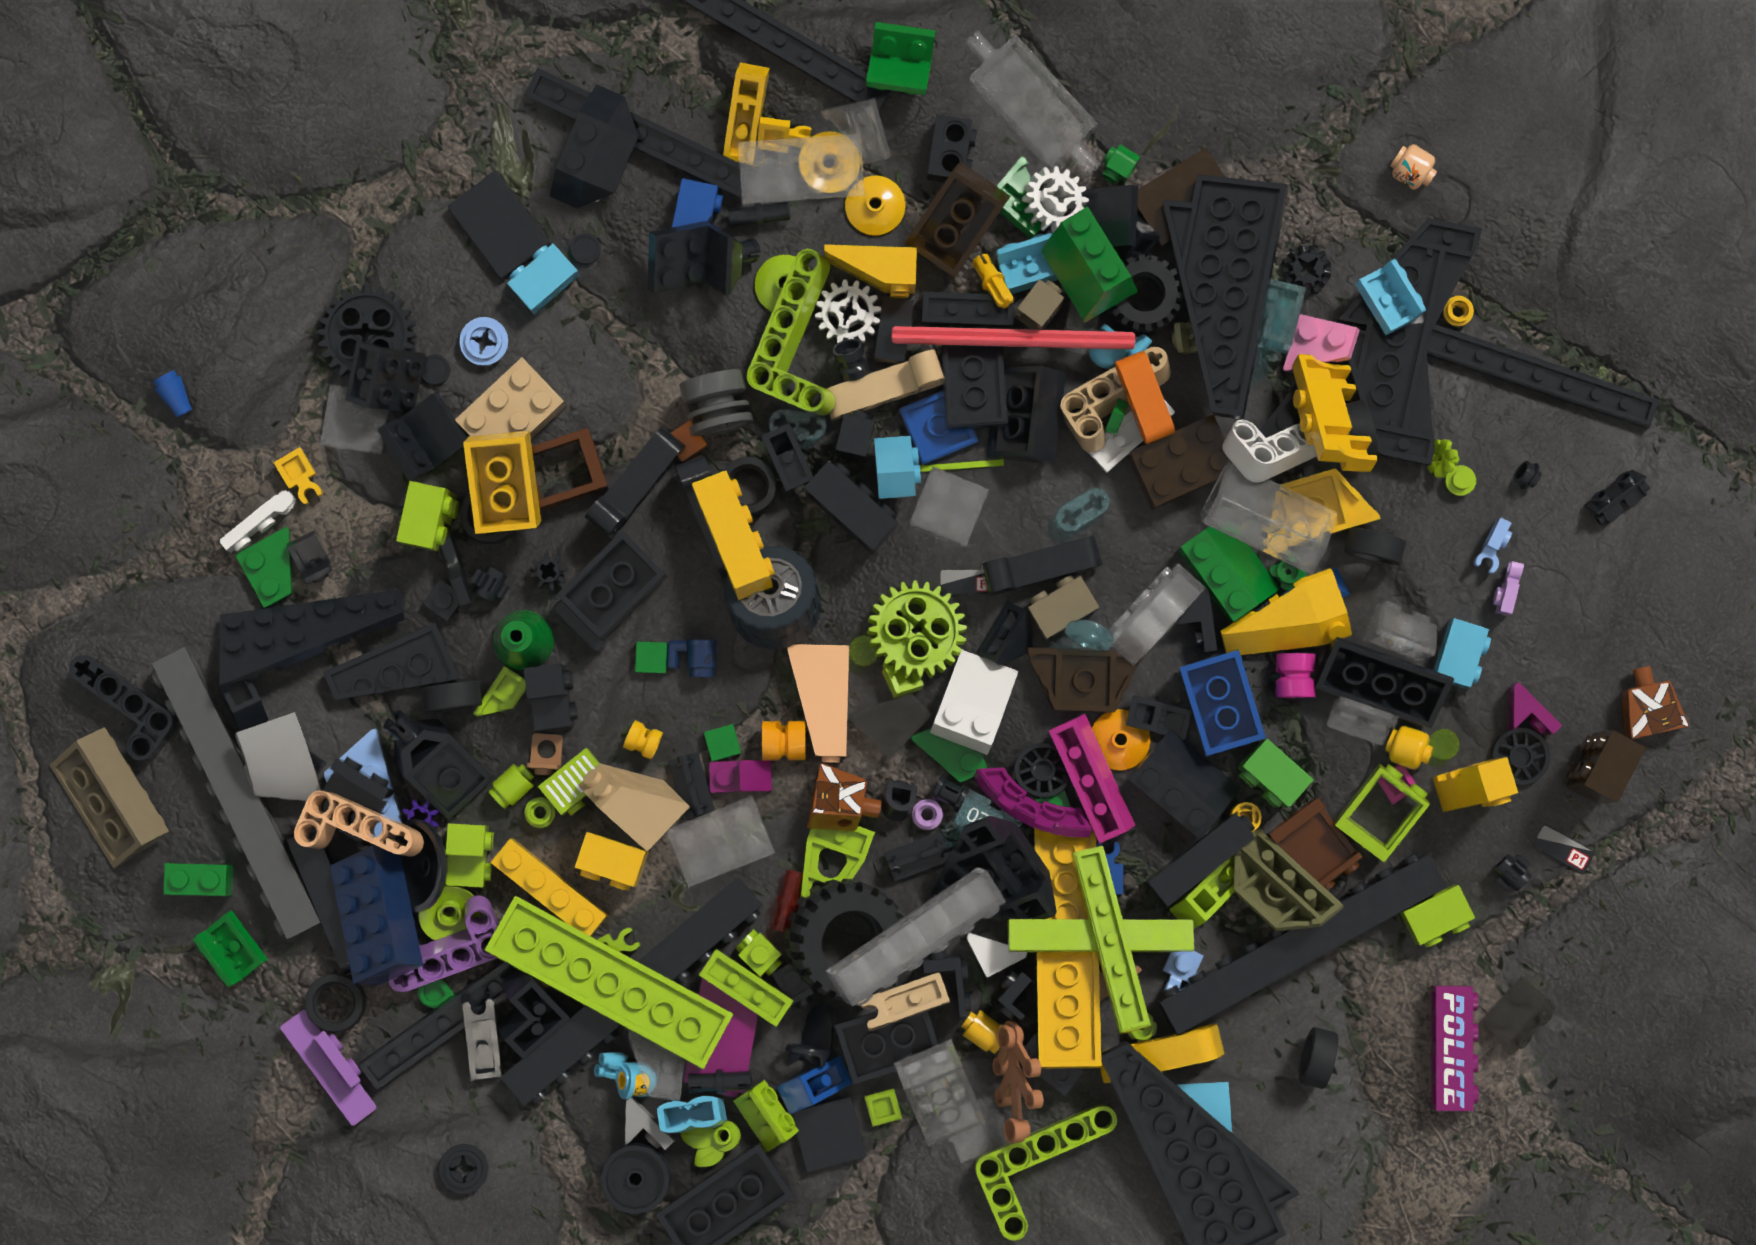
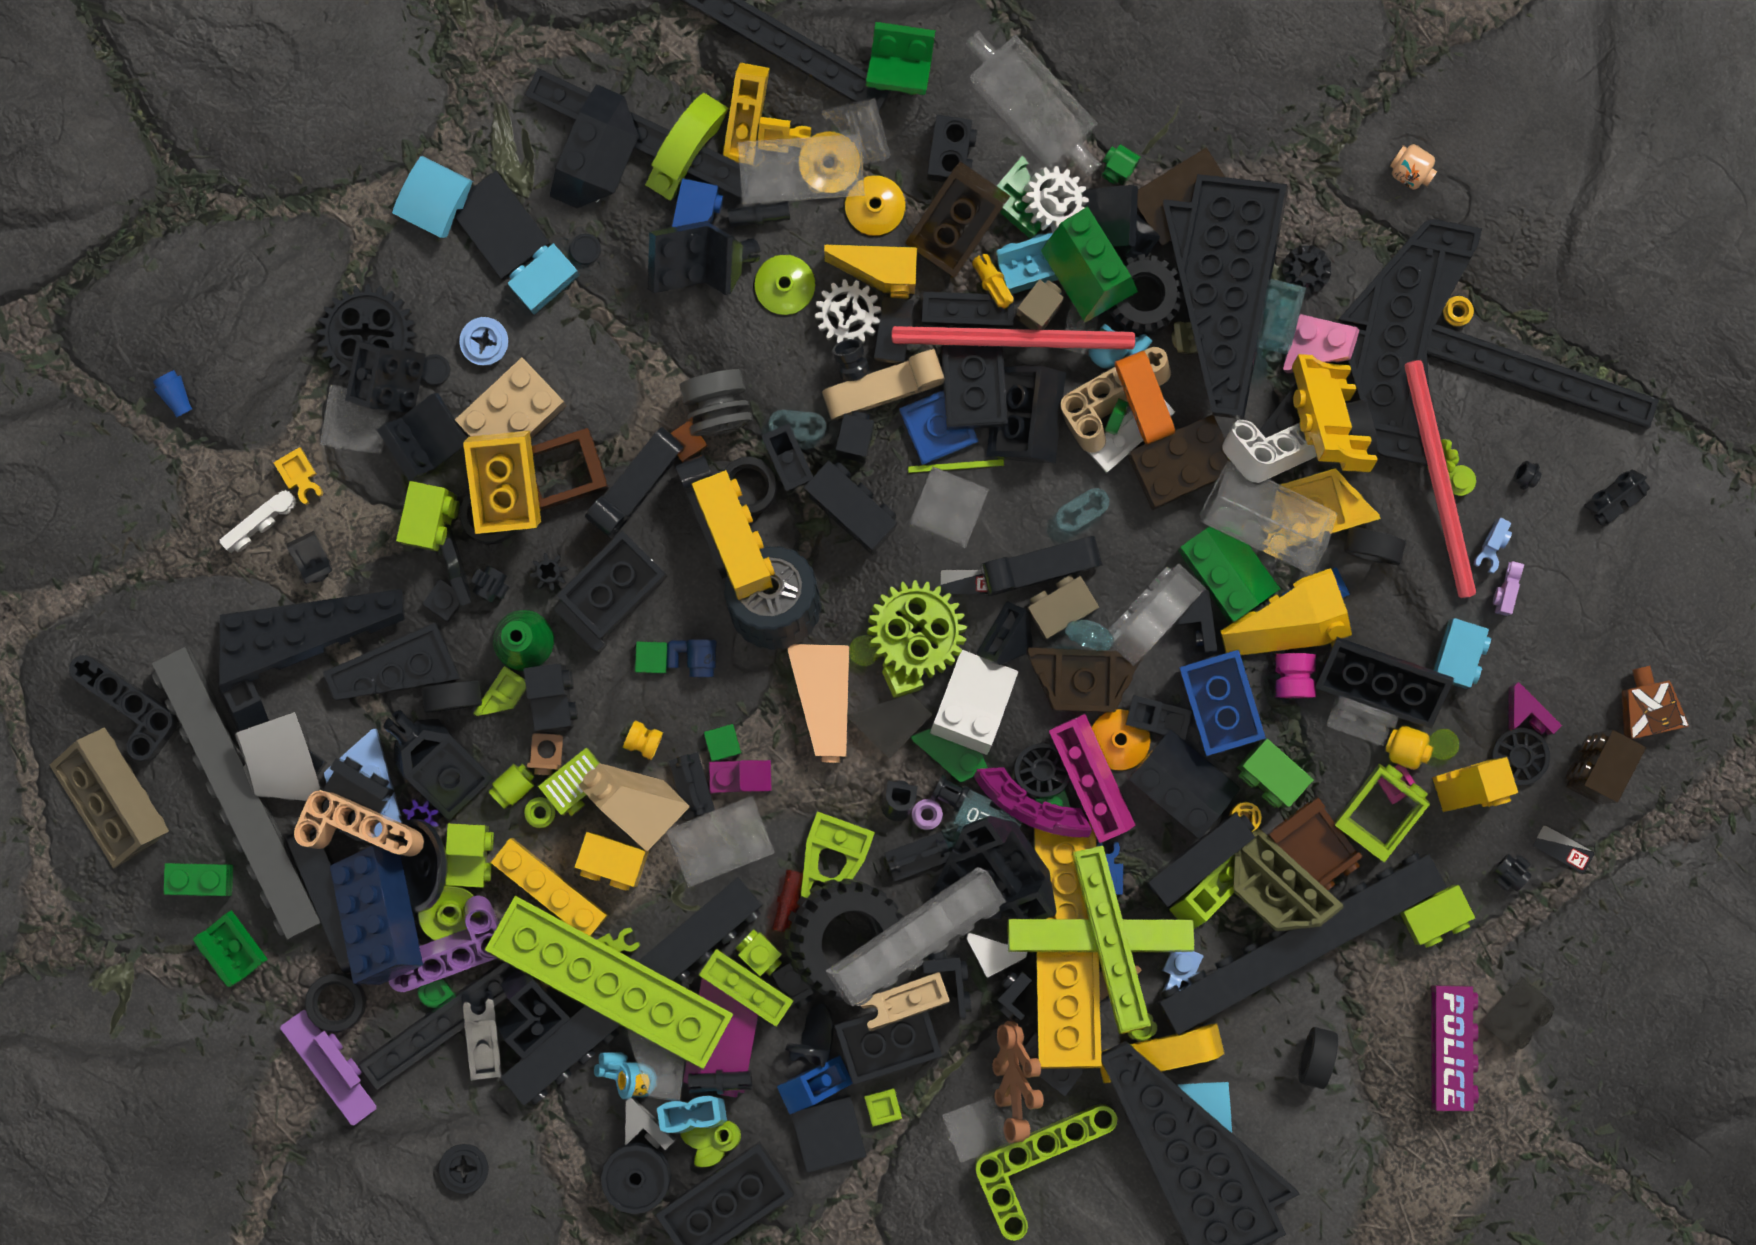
(269, 567): green wing -> none
(432, 196): none -> medium azure slope
(683, 144): none -> lime arch
(766, 1115): lime bracket -> none
(783, 740): light orange wheel -> none
(790, 337): lime beam -> none
(839, 800): torso -> none
(896, 467): medium azure brick -> none
(939, 1092): clear brick -> none
(981, 1031): yellow brick -> none
(1286, 580): green plate -> none
(1391, 297): medium azure bracket -> none
(1401, 632): clear slope -> none
(1440, 478): none -> coral axle

